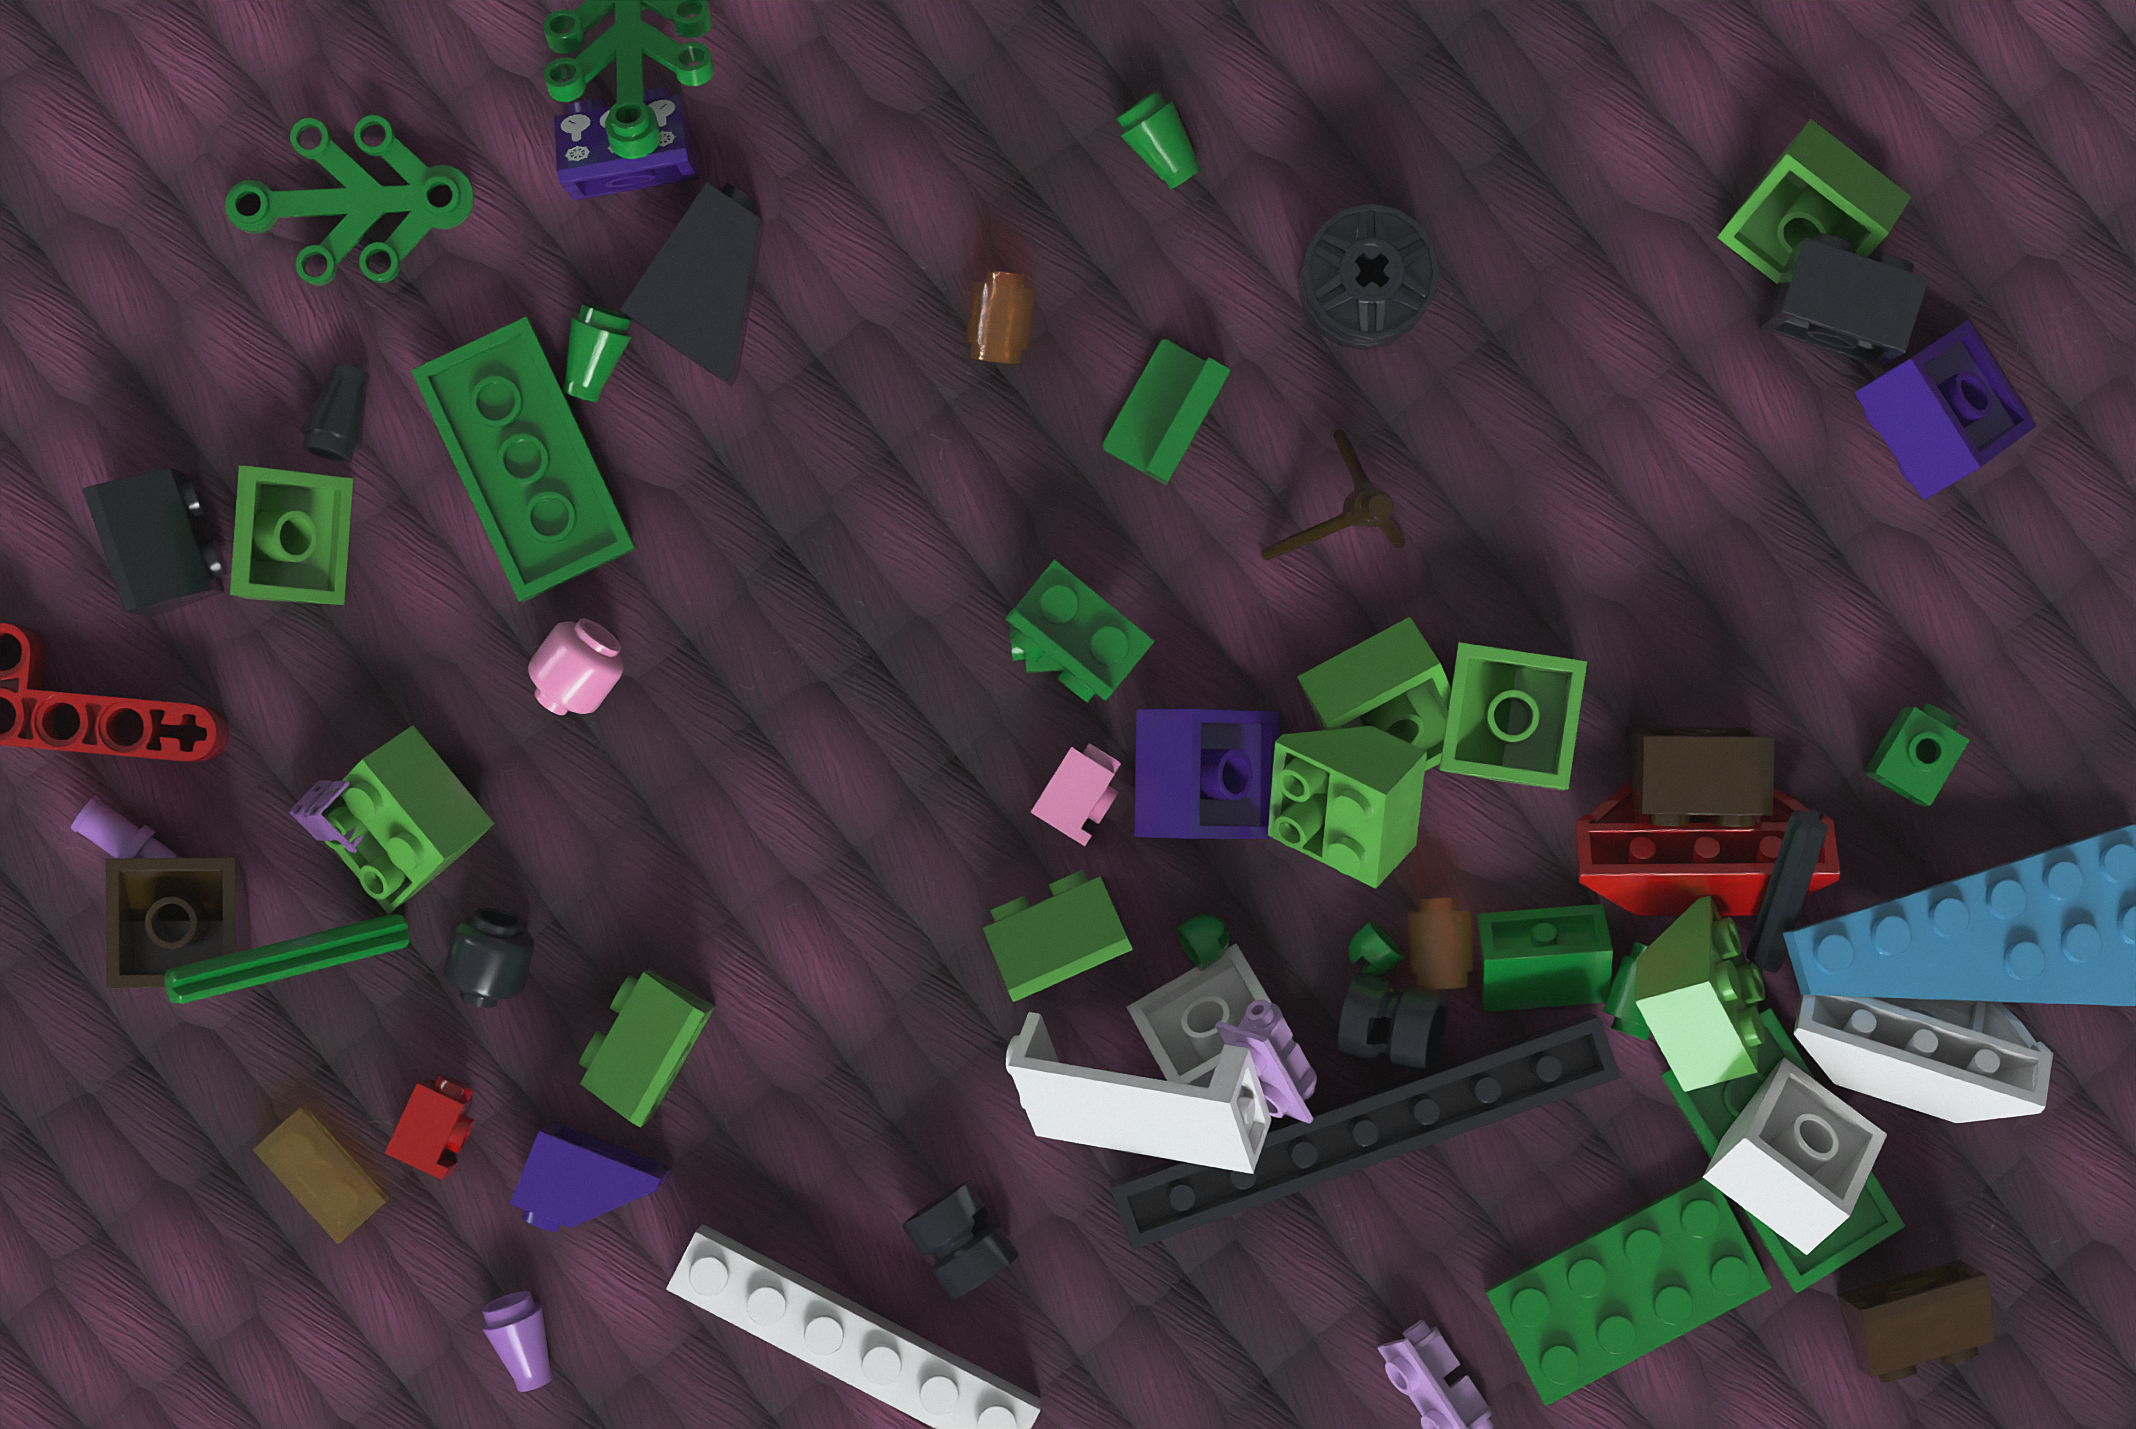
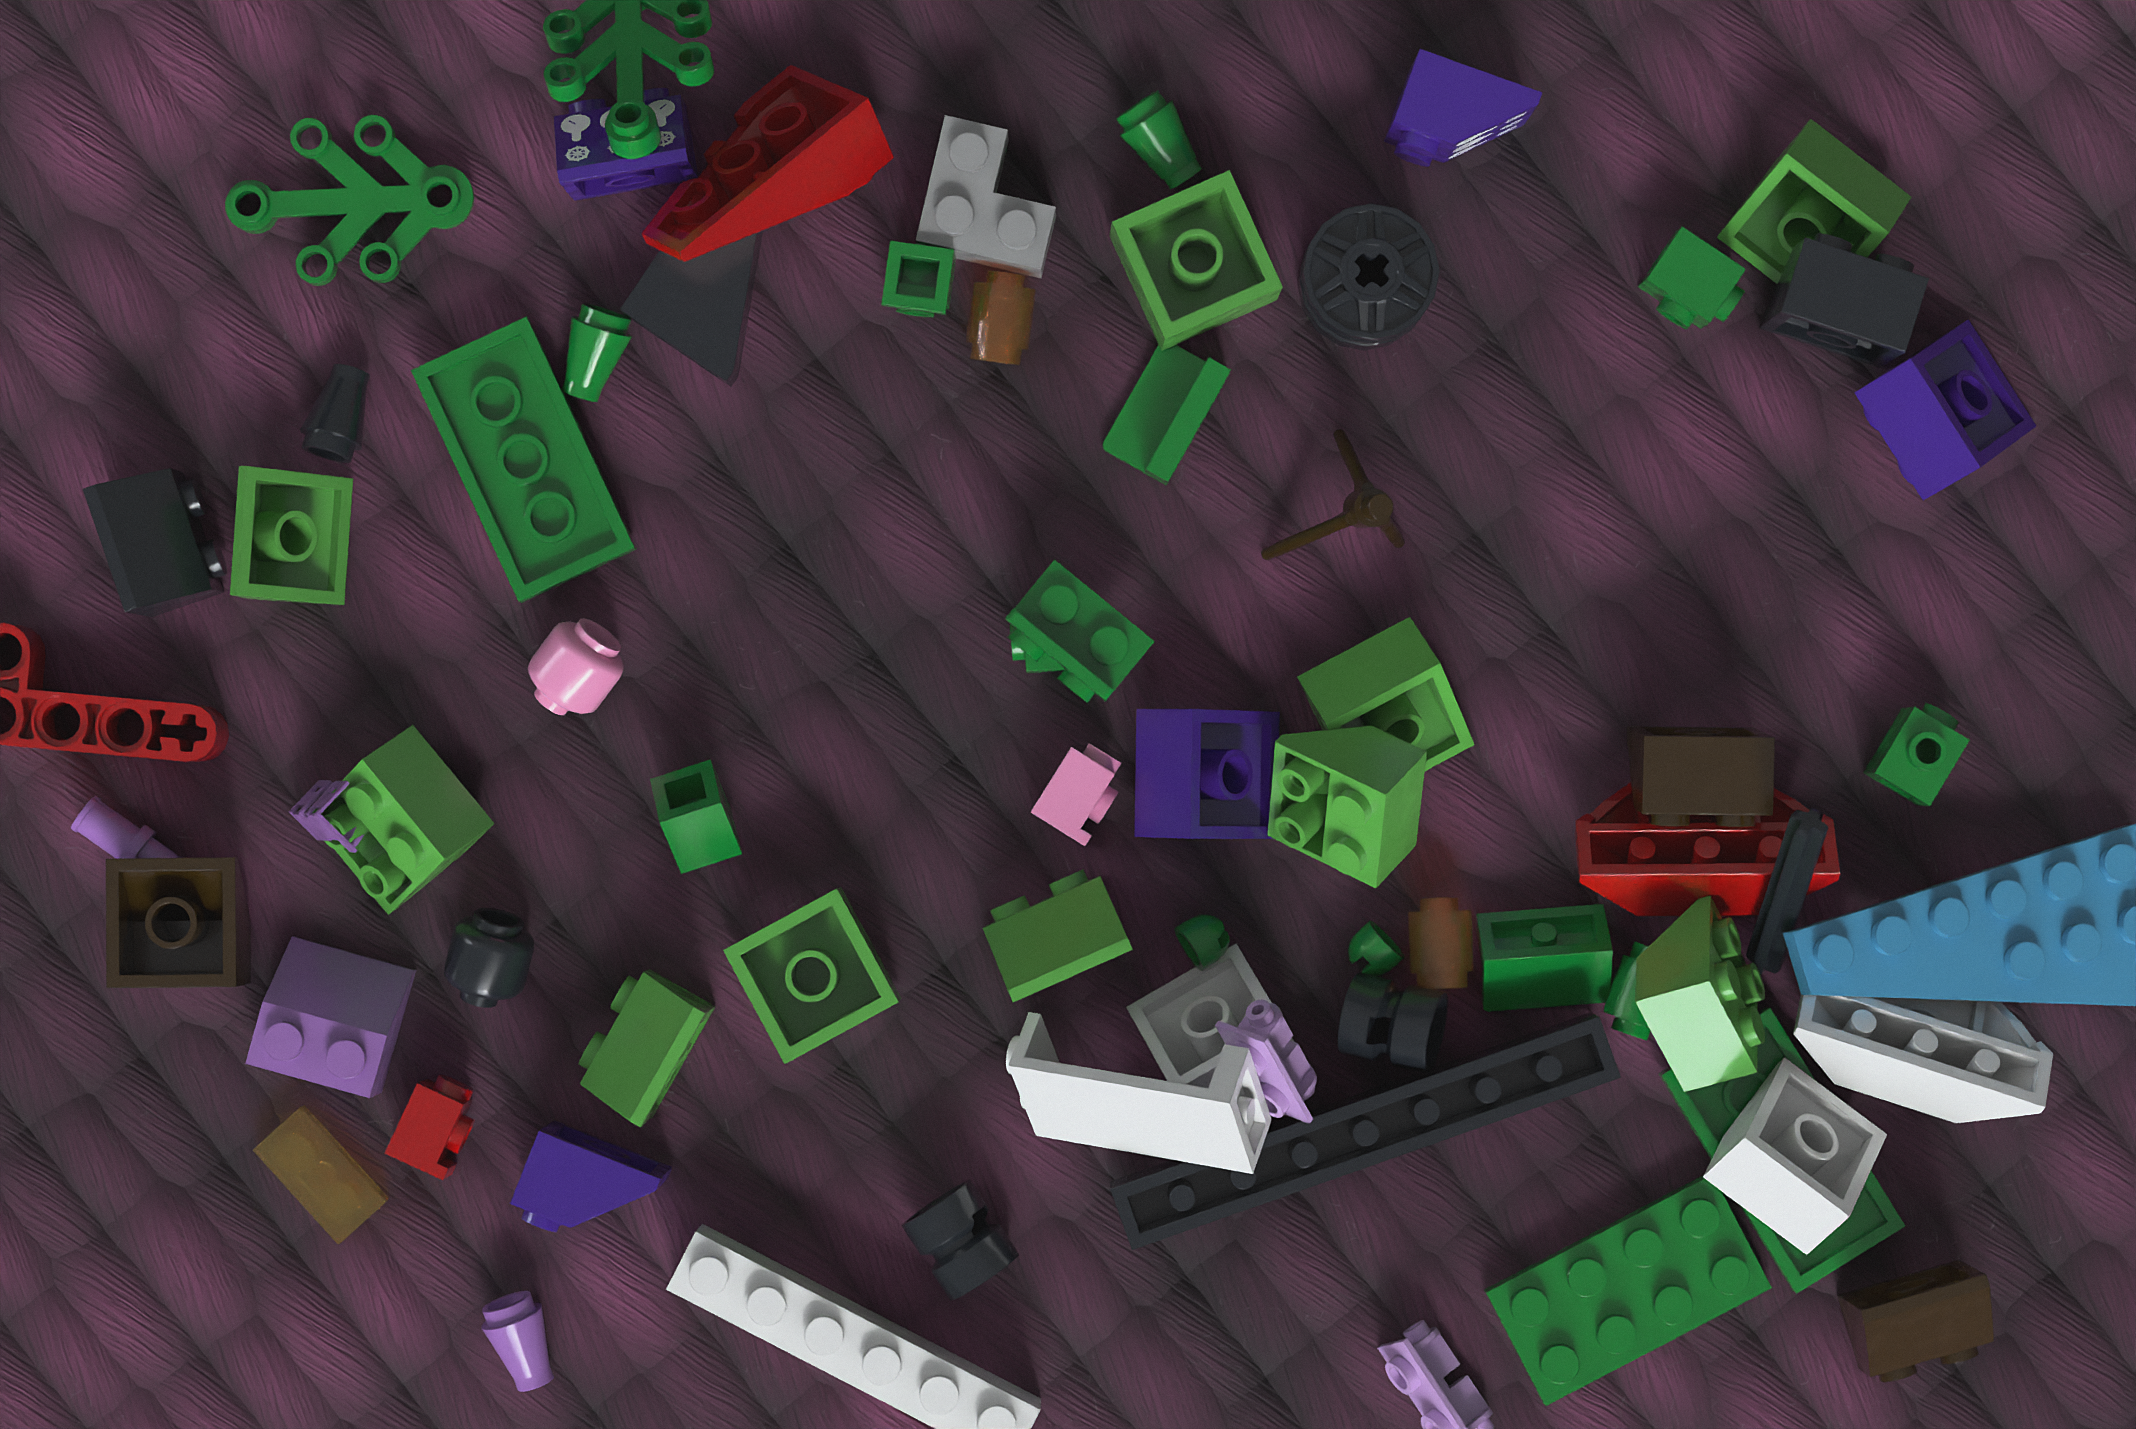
(286, 958): green axle -> none
(331, 1017): none -> medium lavender slope
(700, 828): none -> green brick
(792, 152): none -> red wedge
(812, 975): none -> bright green brick
(918, 279): none -> green brick
(969, 214): none -> light grey brick
(1195, 260): none -> bright green brick
(1454, 109): none -> dark purple slope
(1513, 716): bright green slope -> none
(1693, 281): none -> green brick

